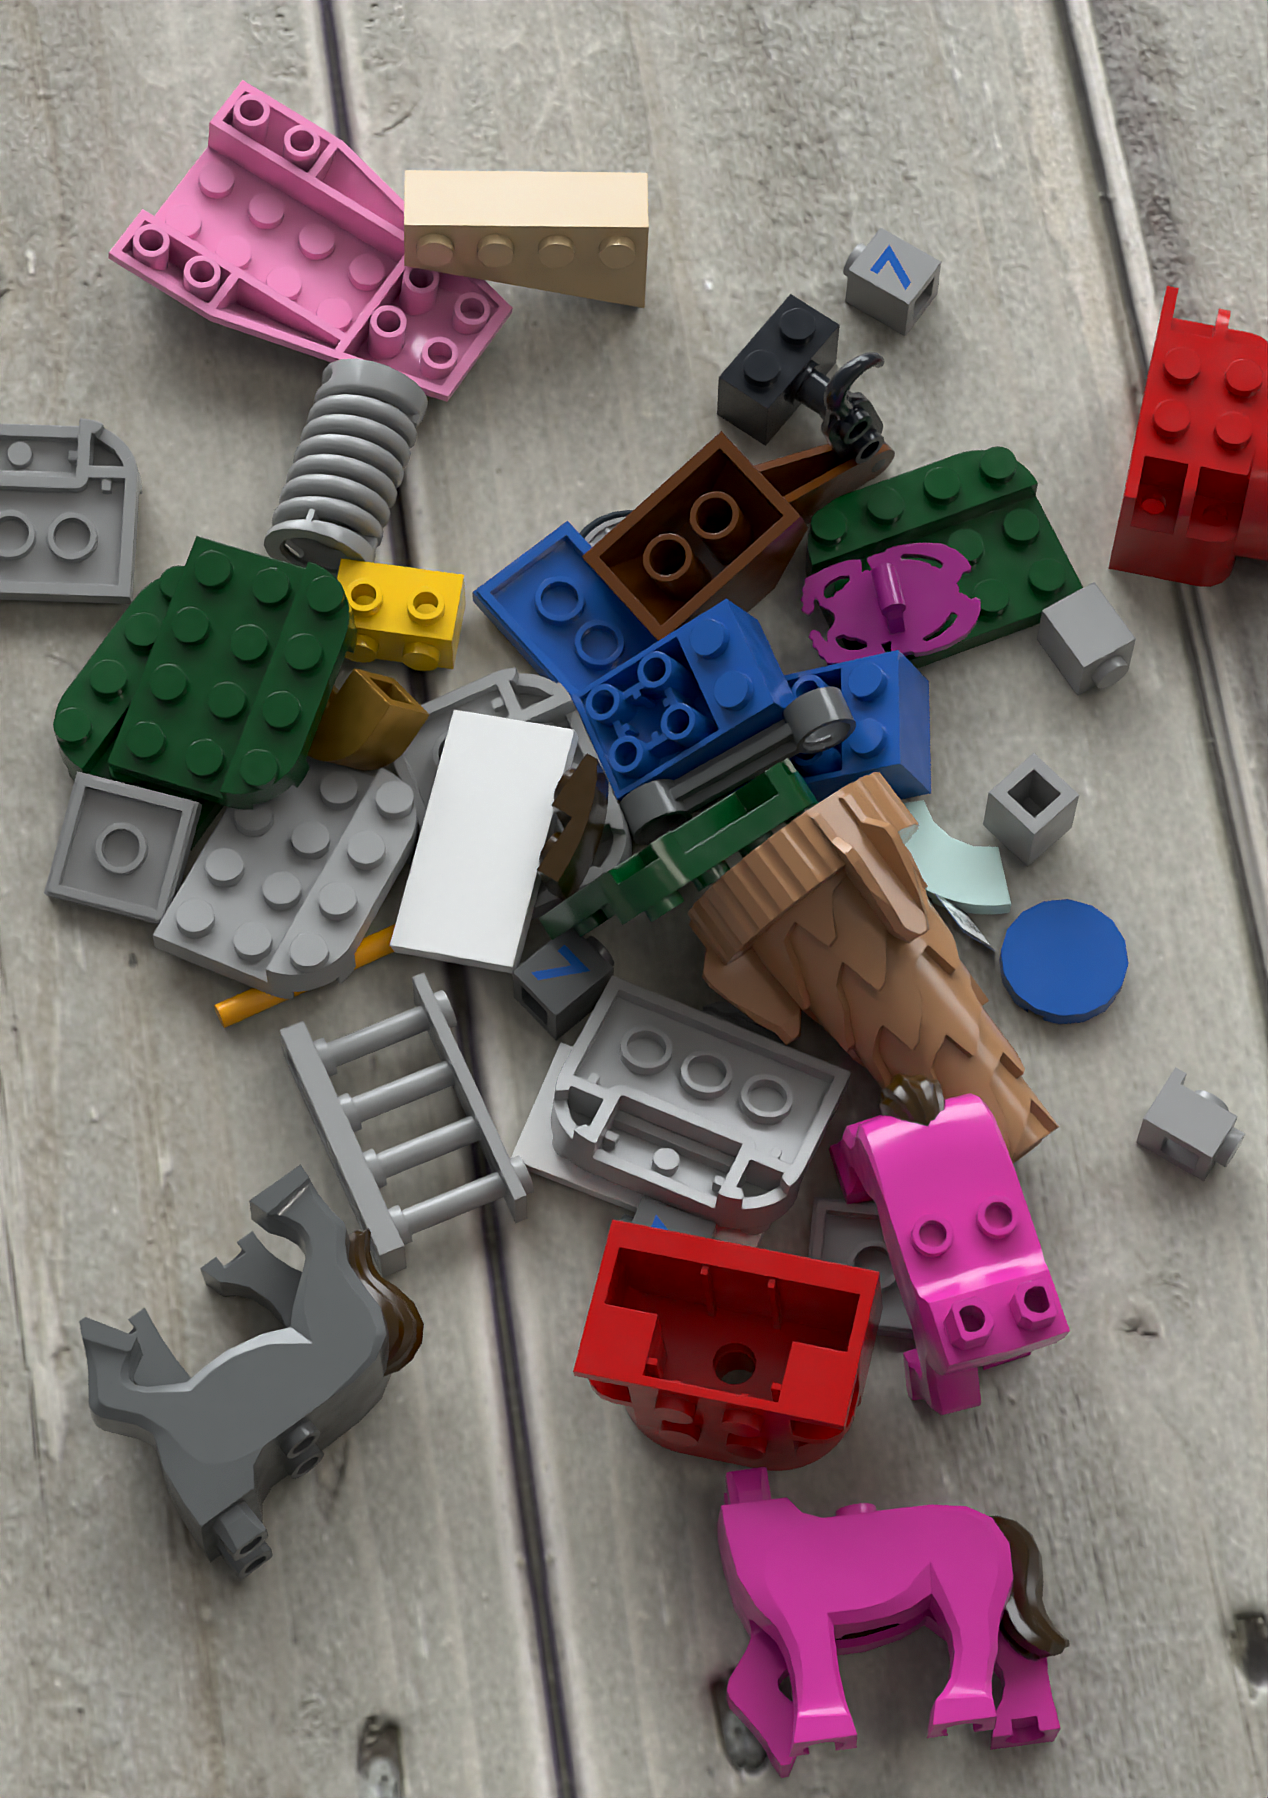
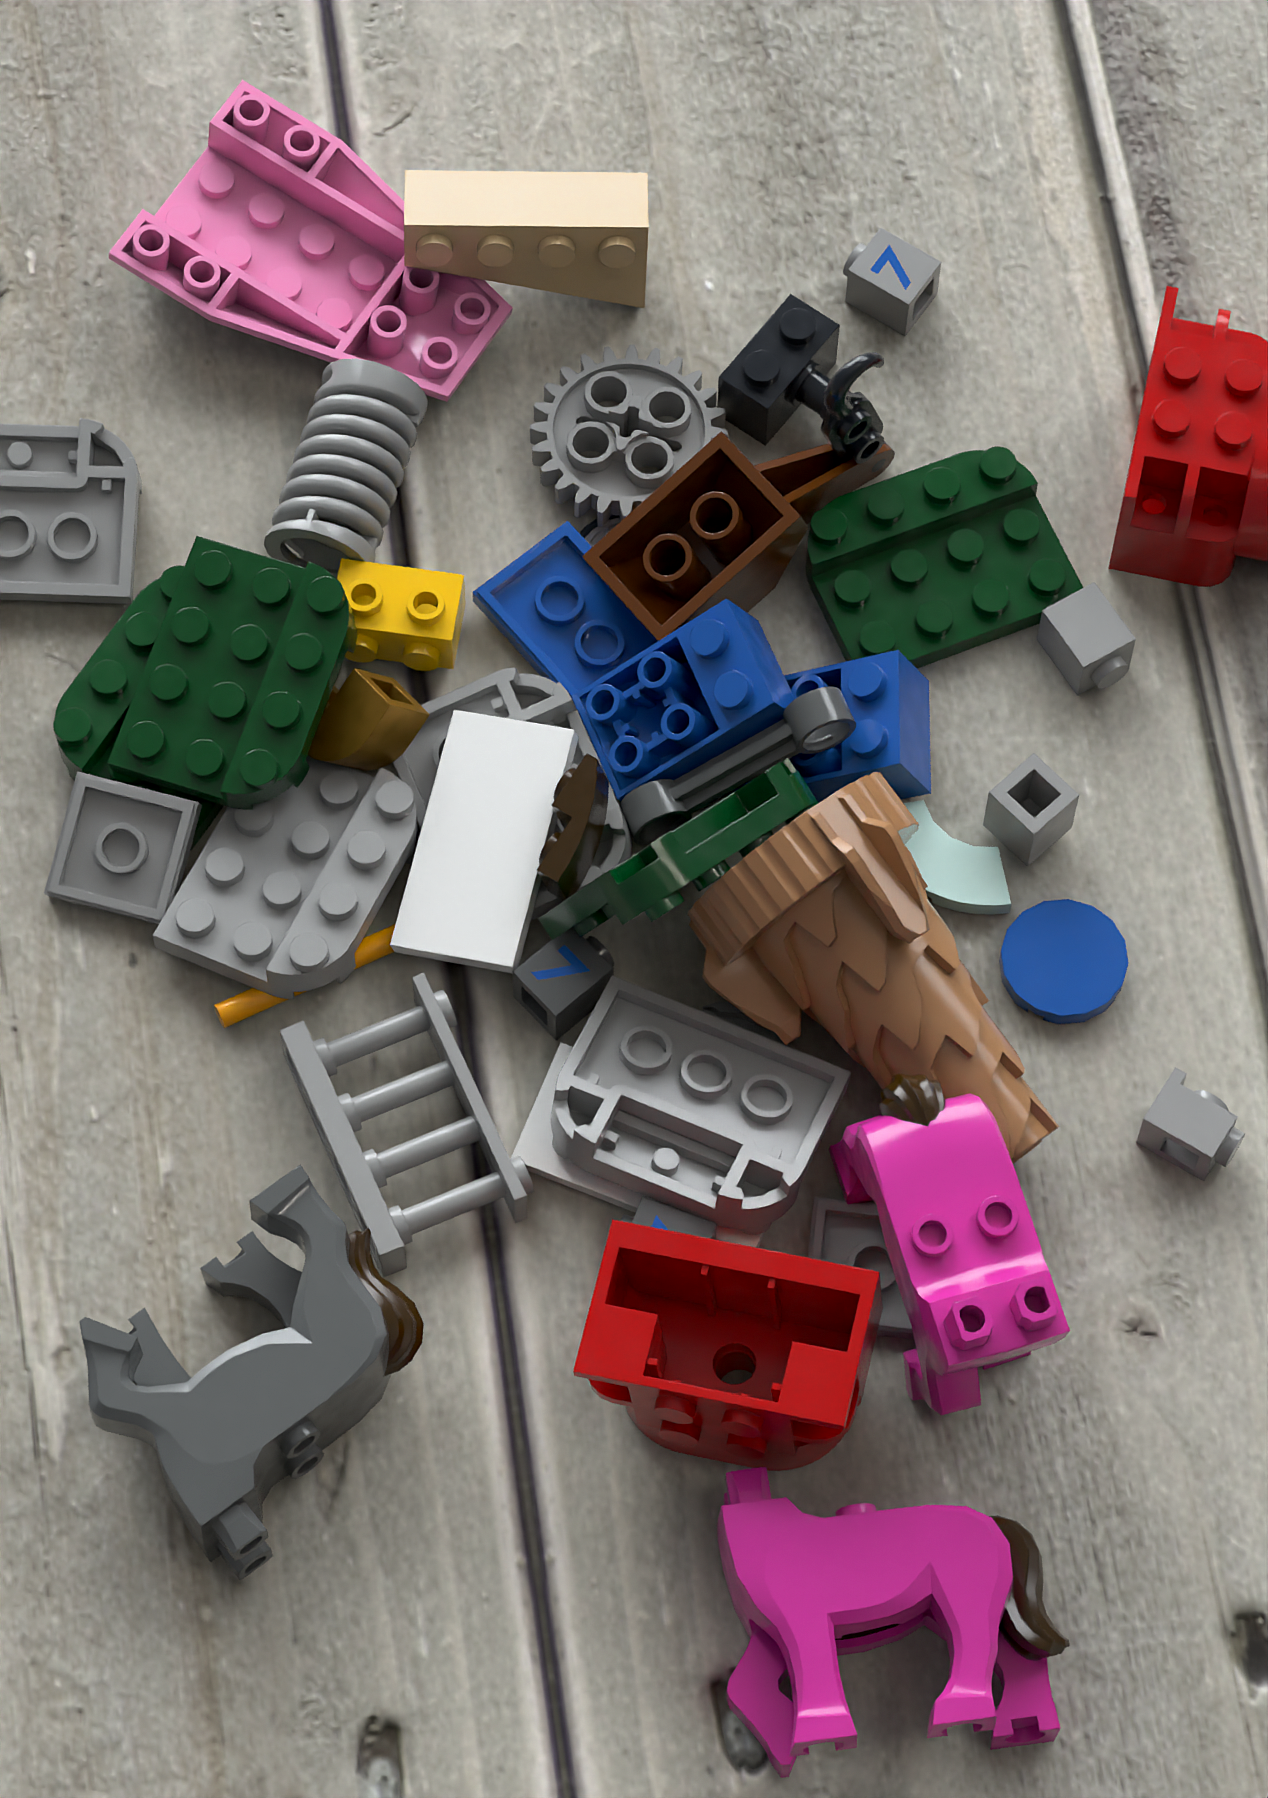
(643, 393): none -> light grey gear
(893, 603): magenta shield -> none
(964, 922): sticker -> none

